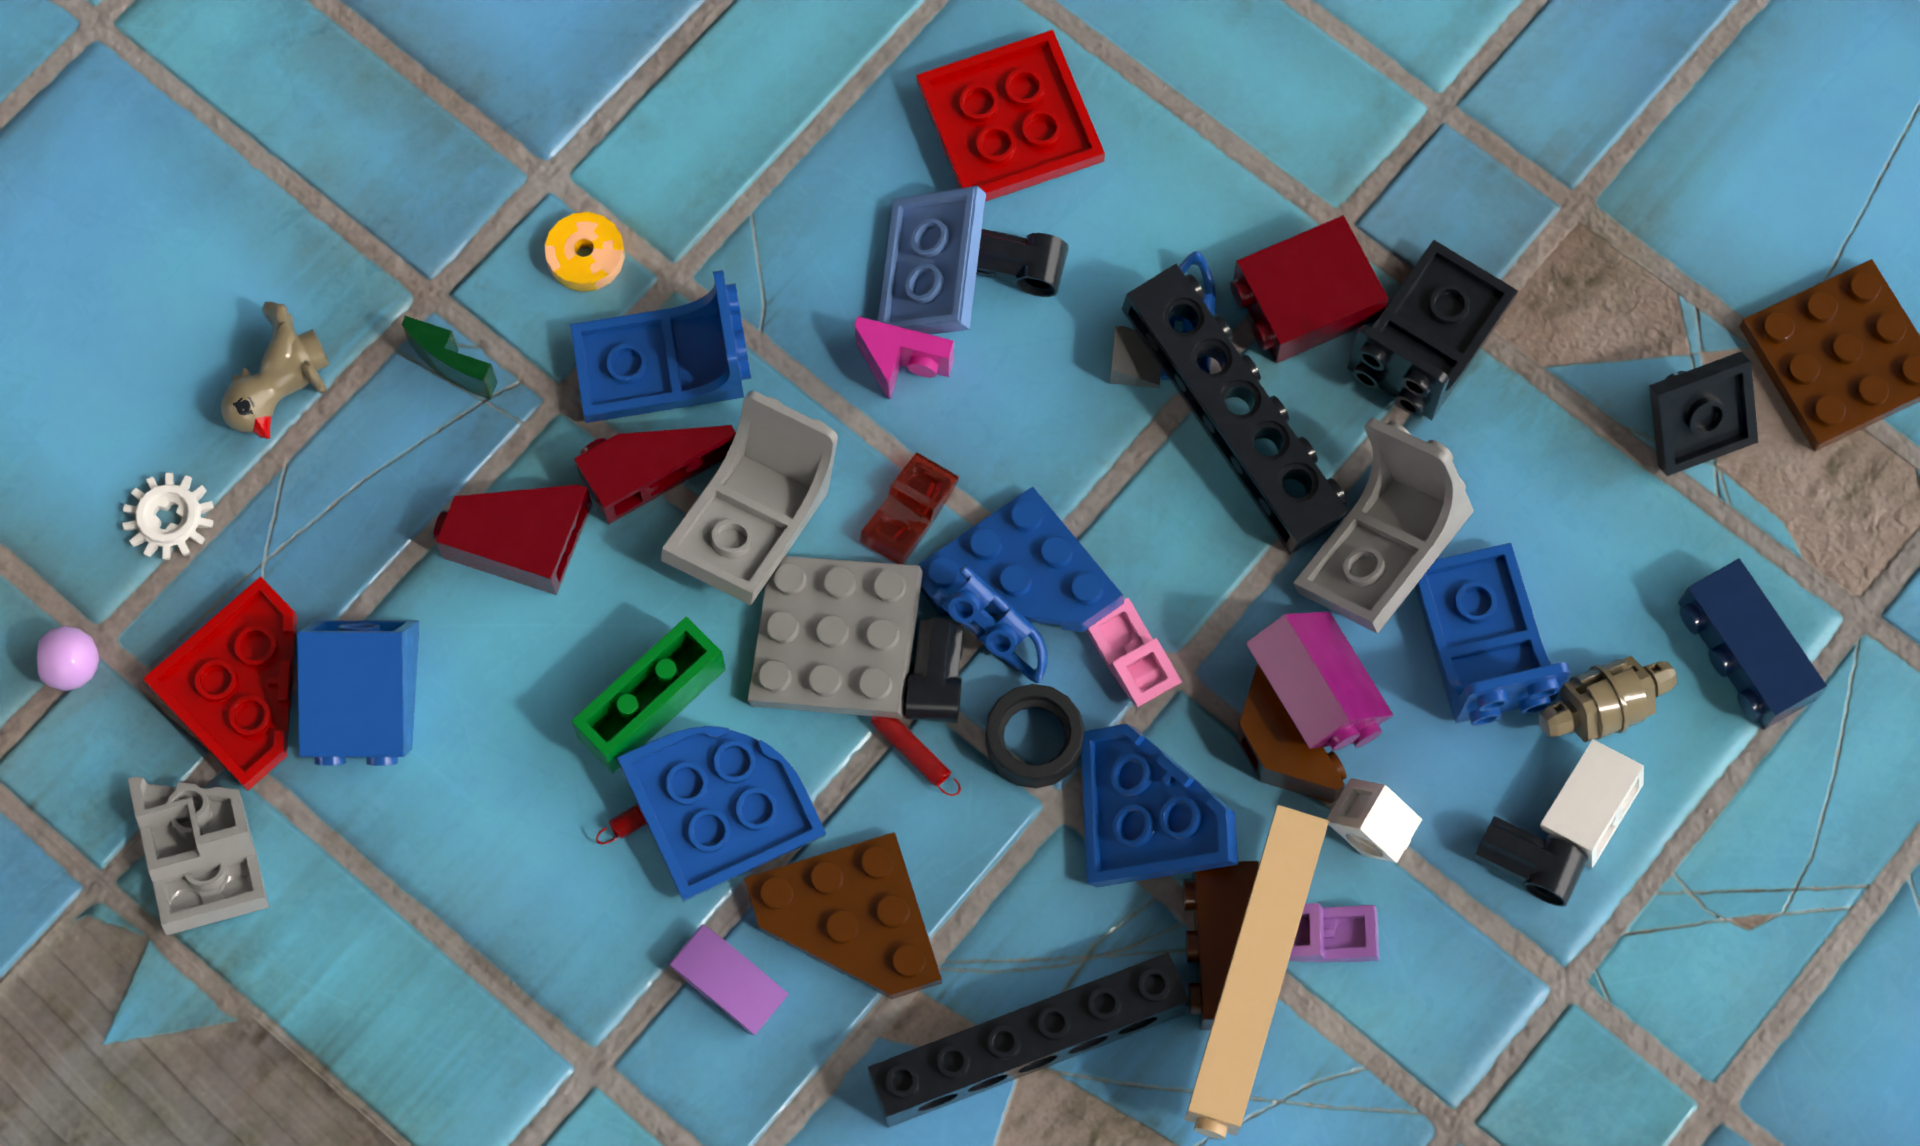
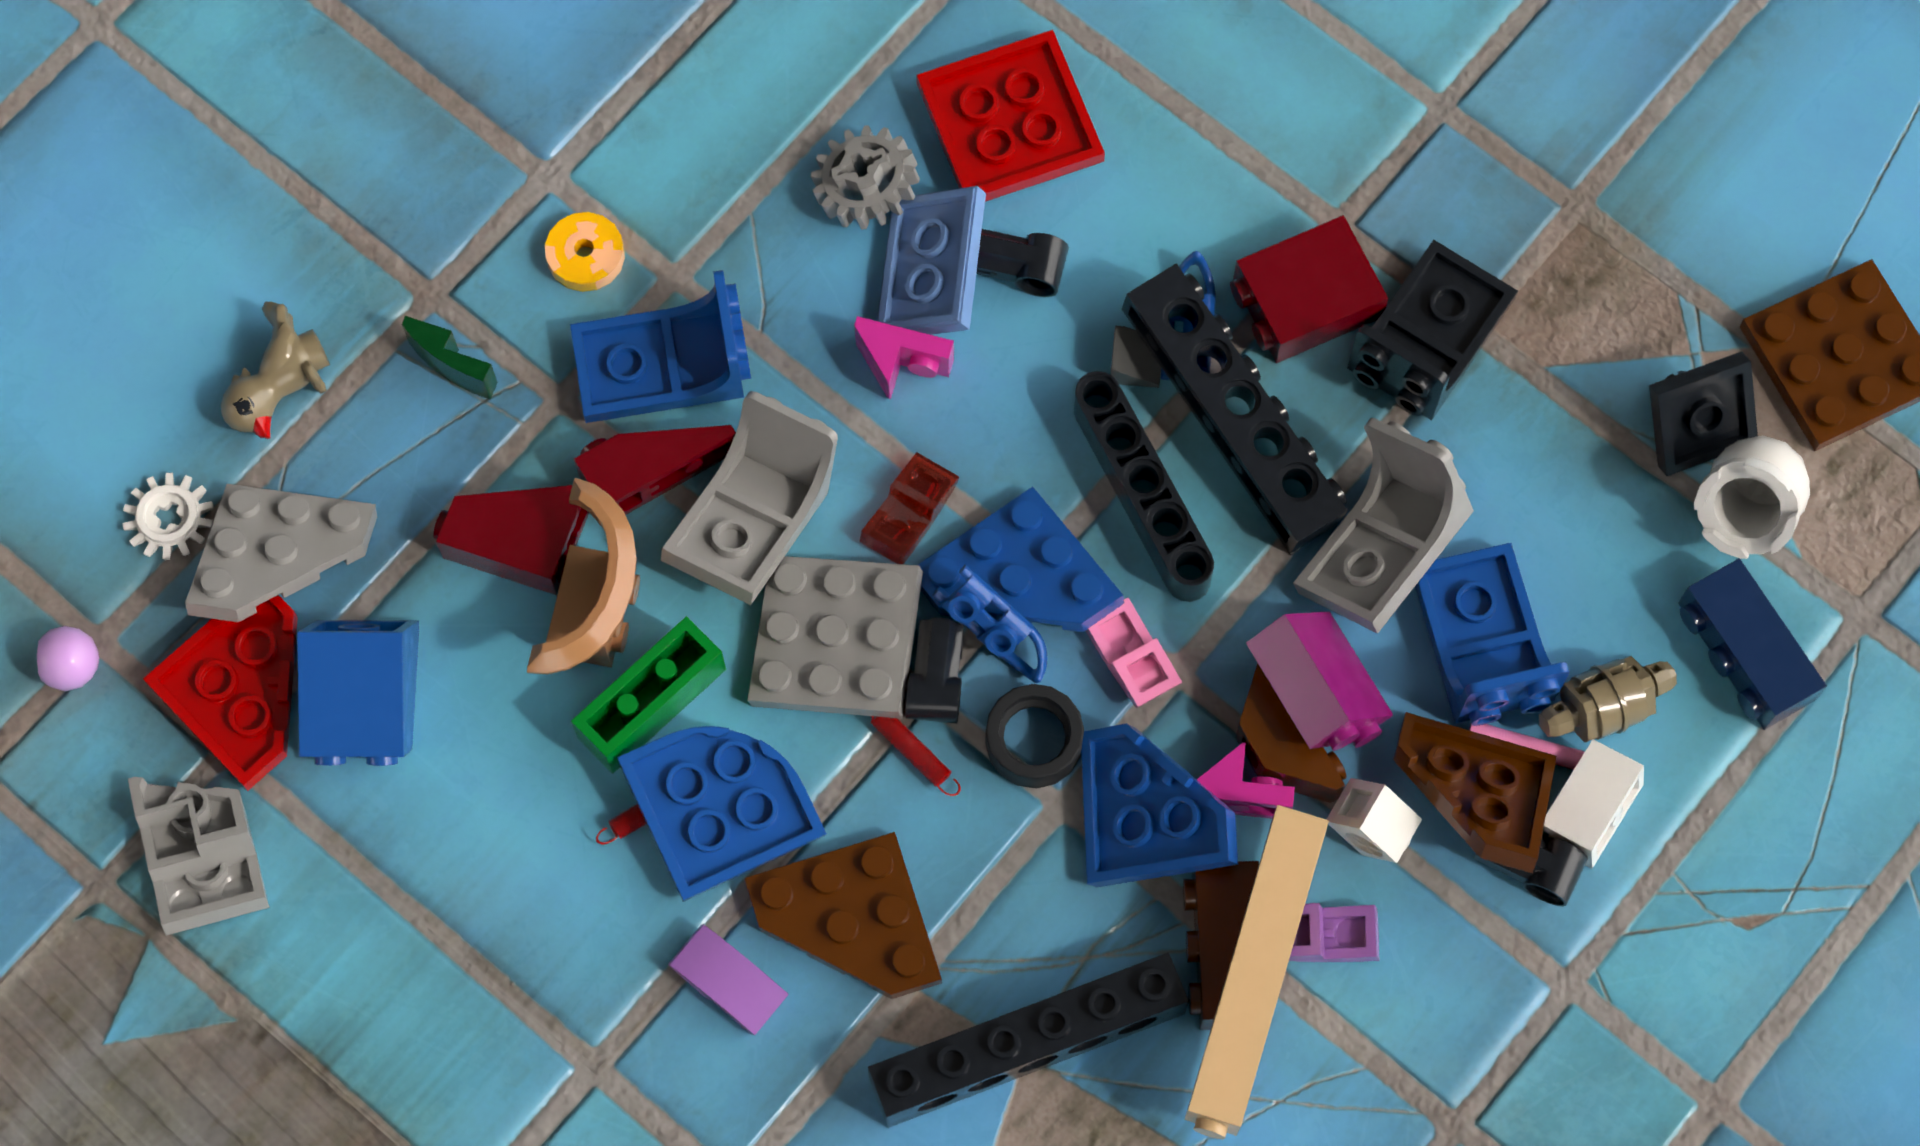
(273, 546): none -> light grey plate
(592, 592): none -> medium nougat piece
(865, 177): none -> light grey gear
(1149, 508): none -> black beam
(1251, 798): none -> dark pink slope
(1481, 786): none -> reddish brown plate
(1566, 756): none -> bright pink piece
(1753, 497): none -> white tile

